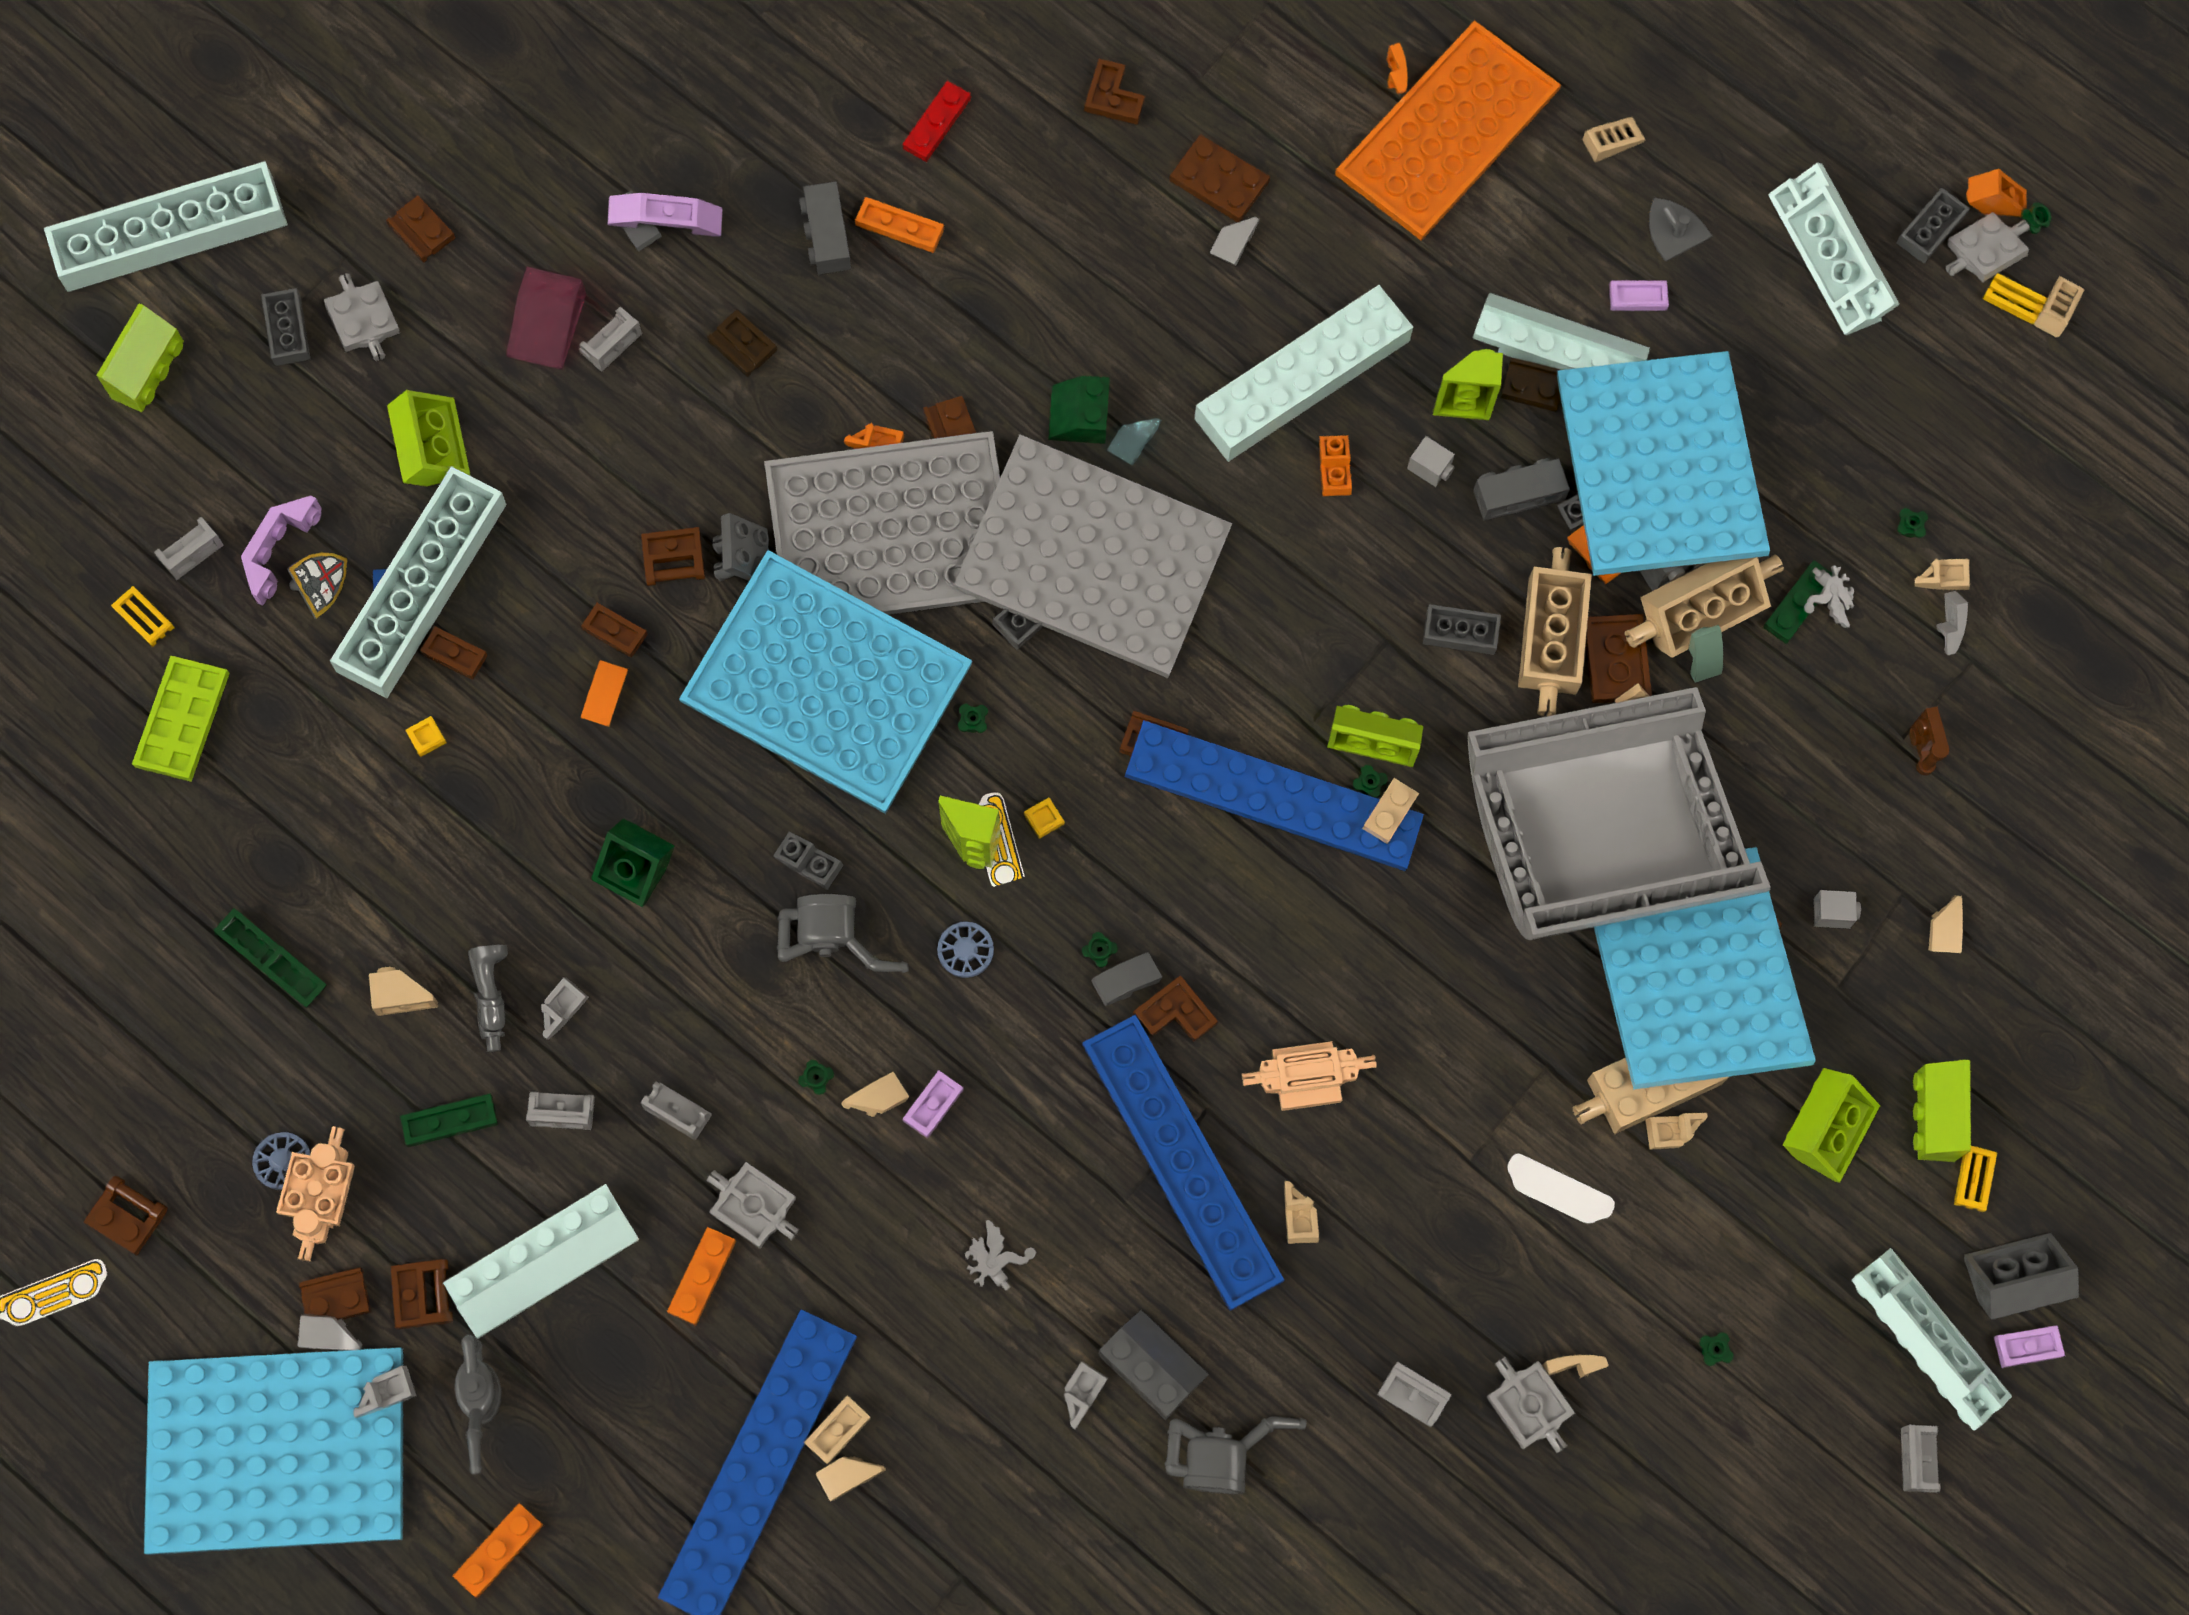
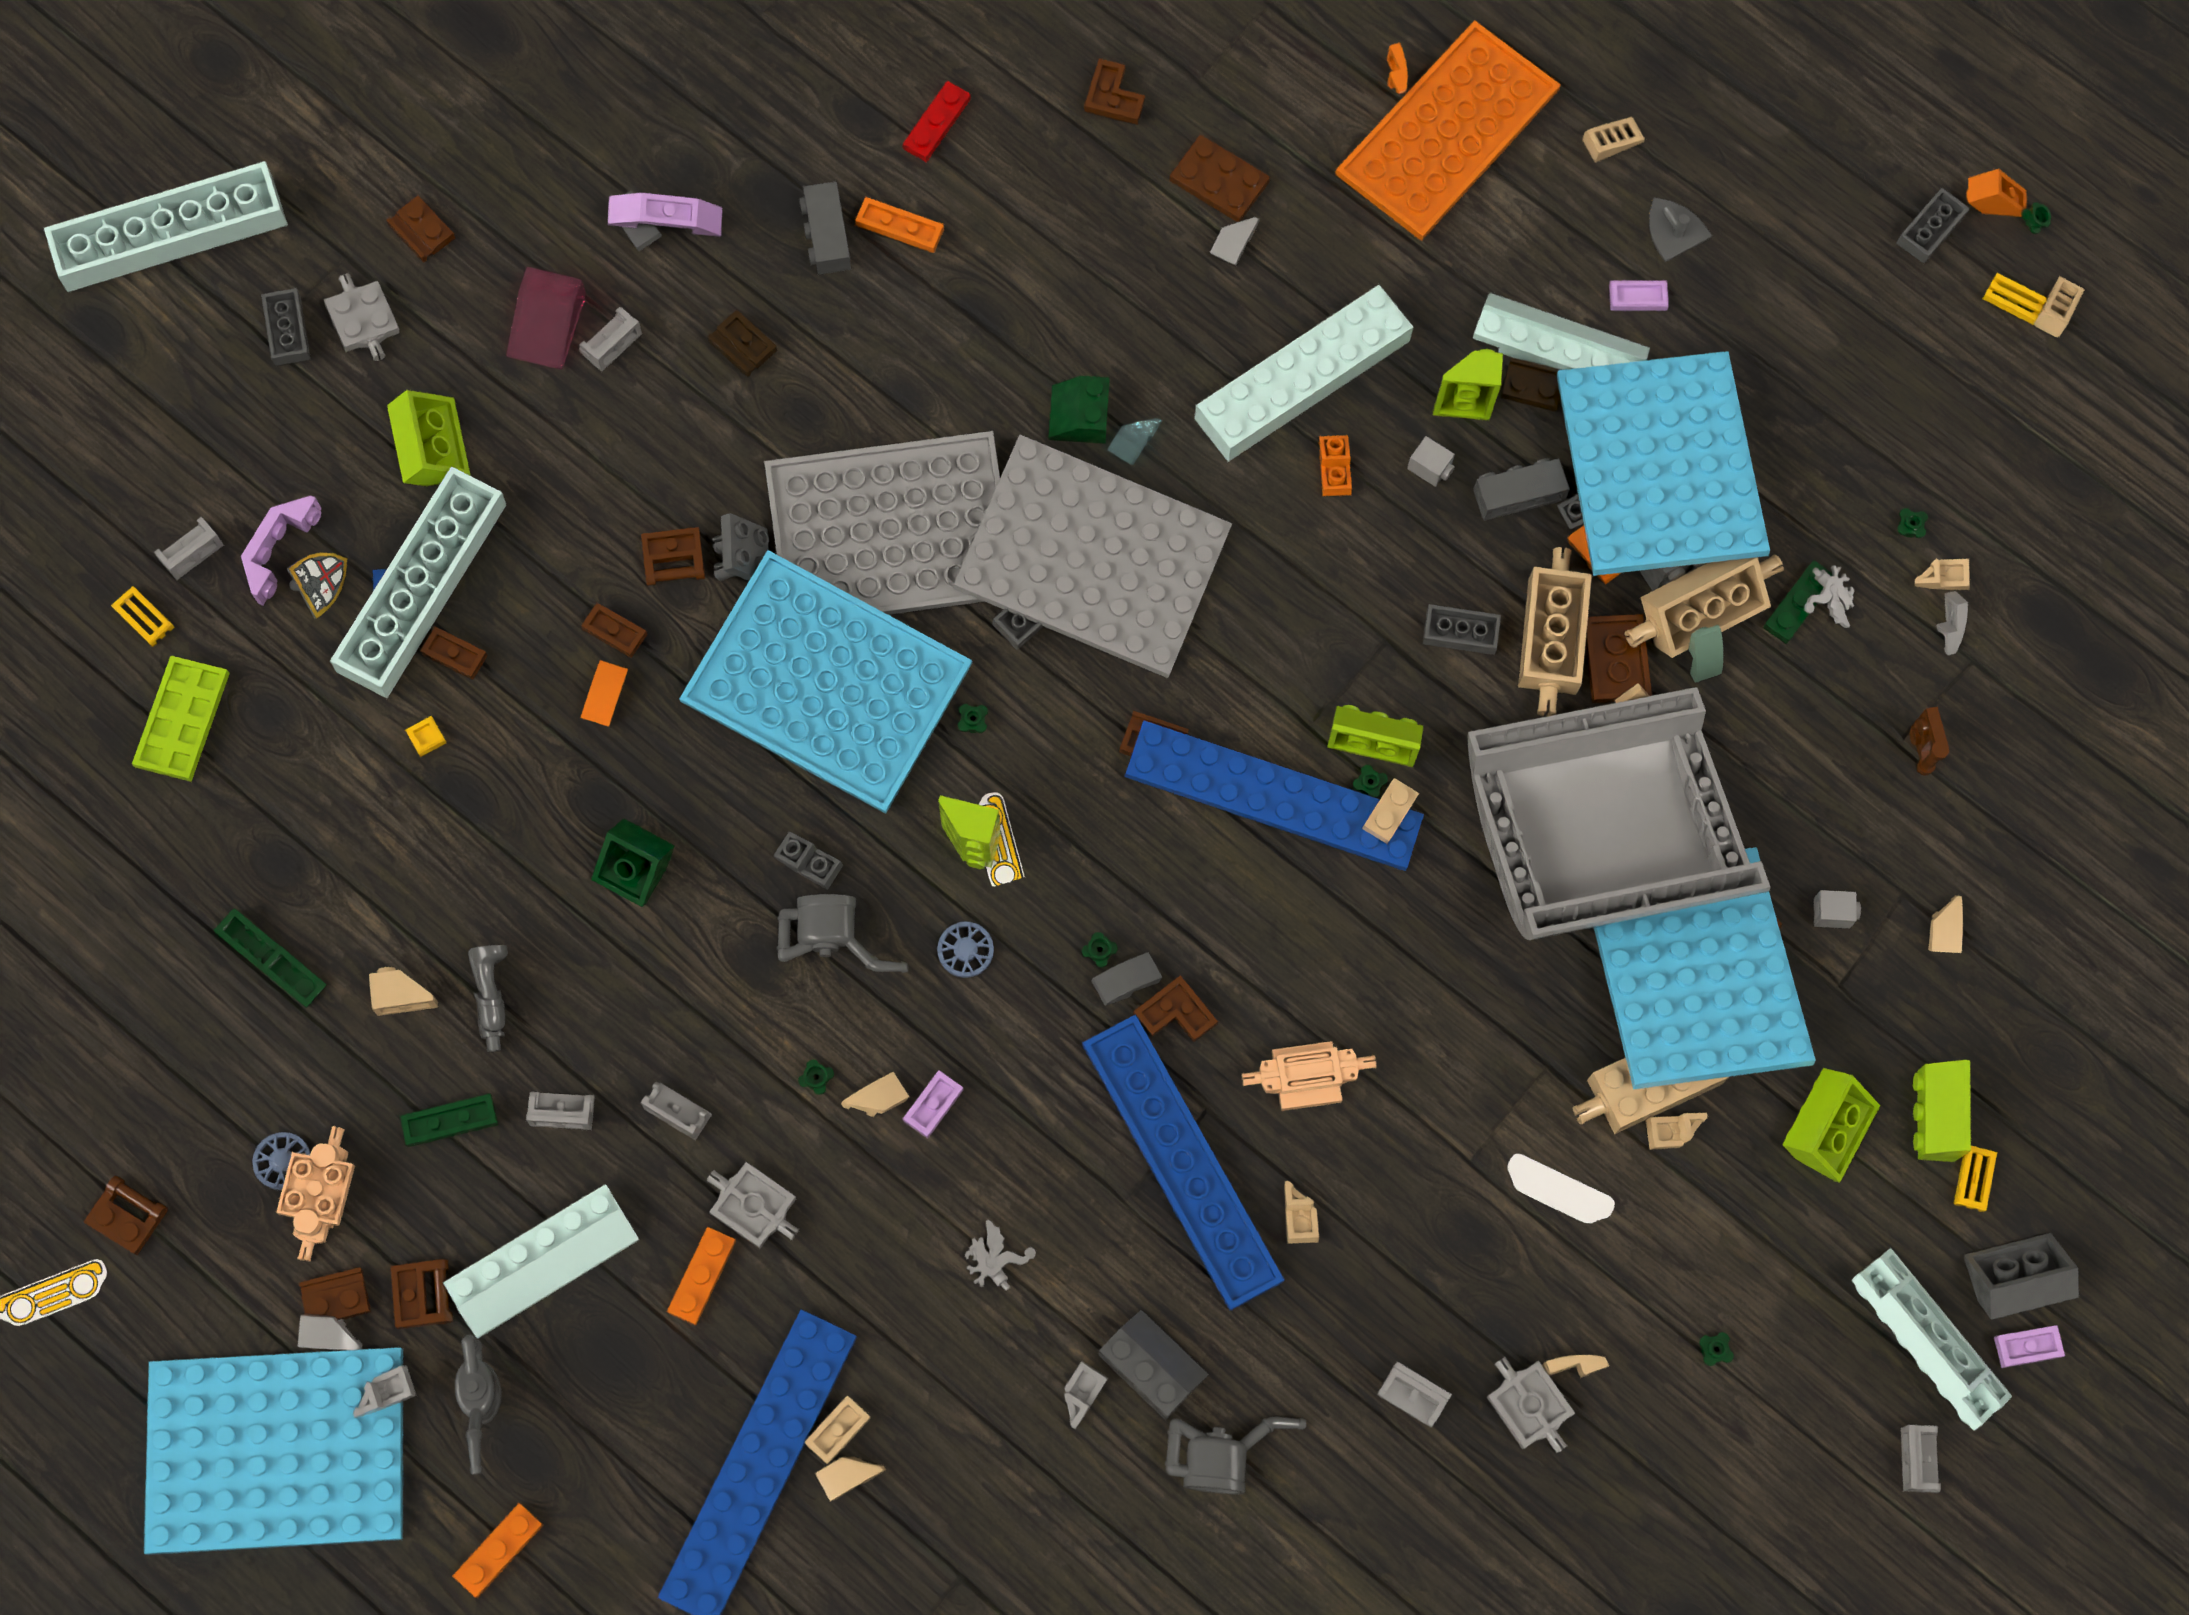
(140, 359): lime slope -> none
(561, 1006): light grey slope -> none
(874, 436): orange slope -> none
(949, 418): reddish brown plate -> none
(1044, 817): yellow tile -> none
(1833, 249): light aqua slope -> none
(1987, 247): light grey plate -> none

